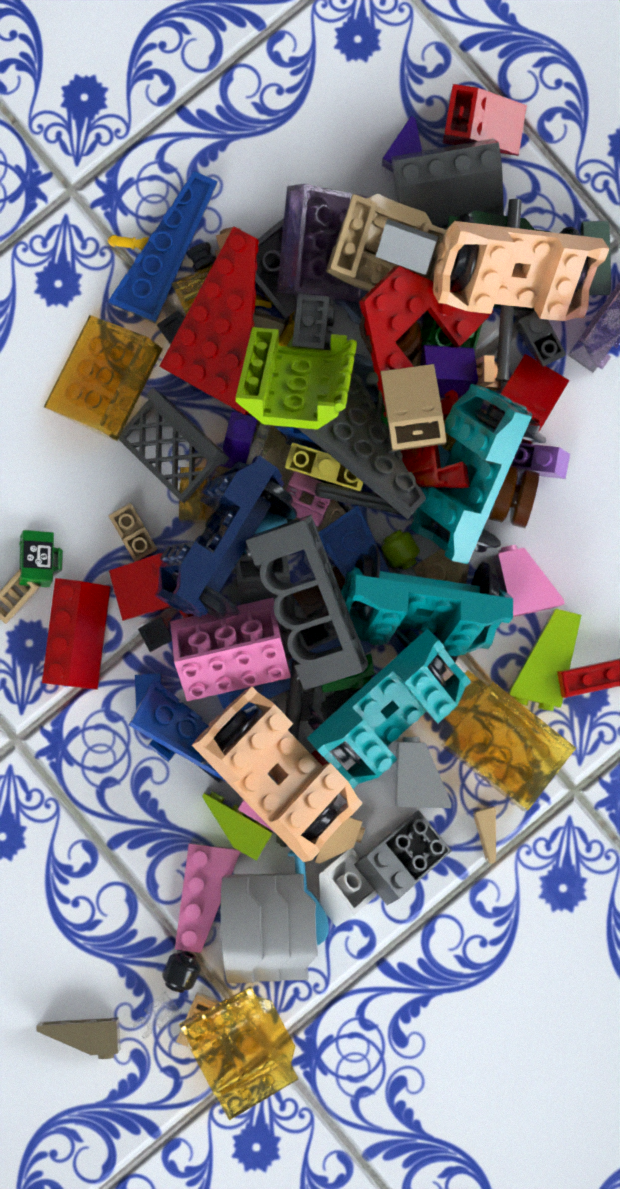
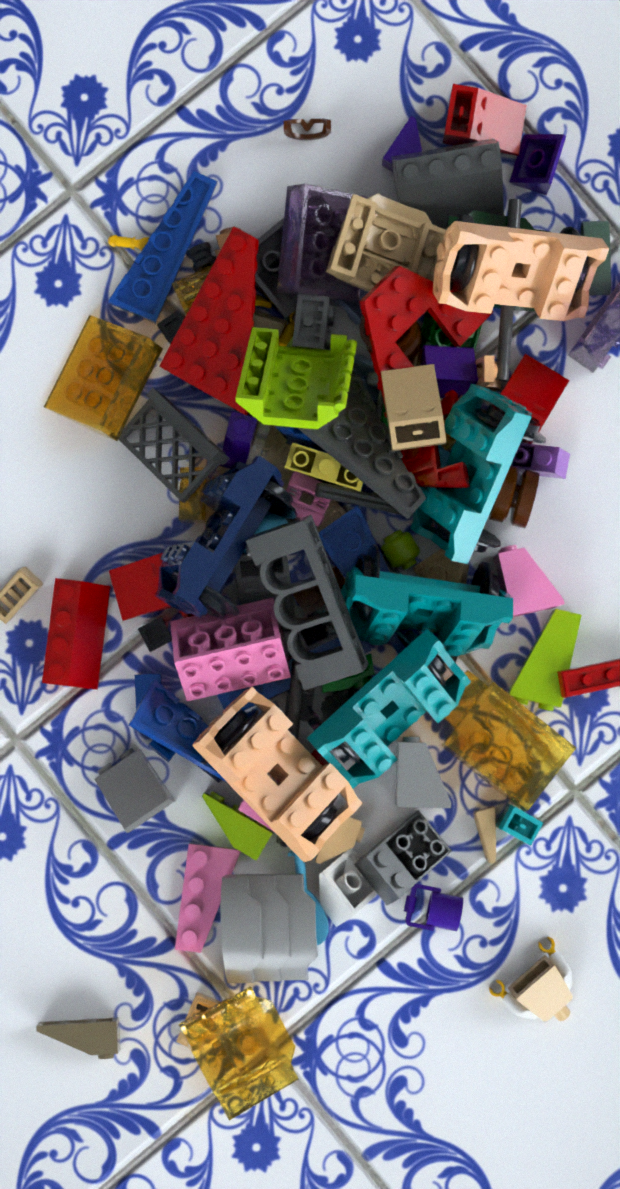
(37, 558): green piece -> none
(132, 532): tan slope -> none
(133, 789): none -> light grey slope
(159, 1013): clear plate -> none
(181, 971): black head -> none
(307, 126): none -> reddish brown helmet
(407, 247): slope -> none
(443, 909): none -> dark purple piece
(519, 824): none -> teal slope
(537, 161): none -> dark purple slope
(540, 339): dark grey slope -> none
(541, 989): none -> torso

